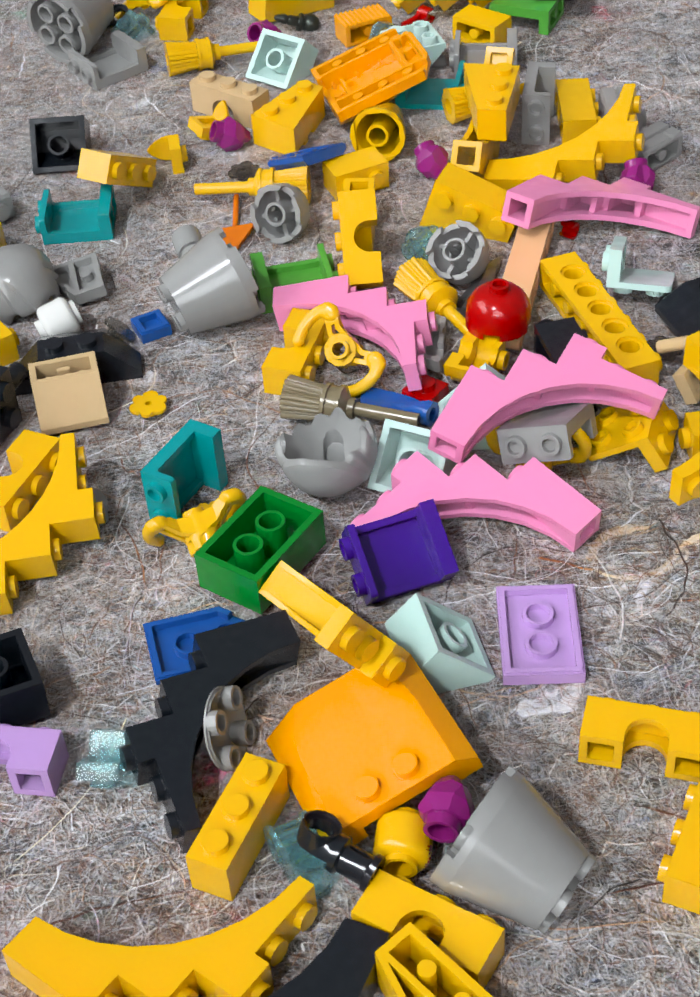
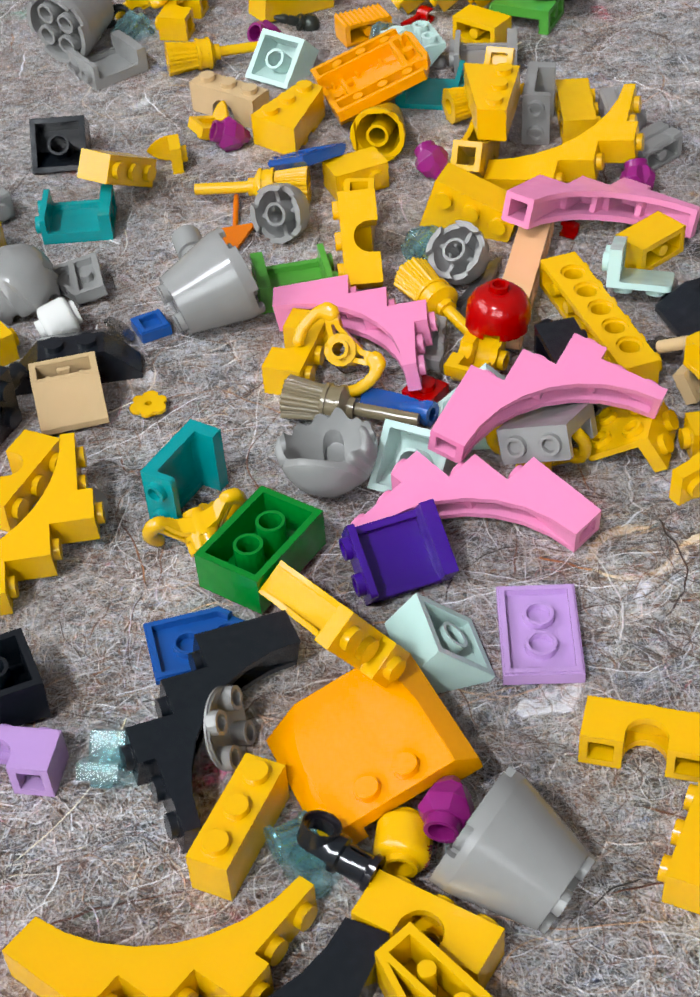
(243, 171): clear smoke plant -> none
(653, 241): none -> yellow brick

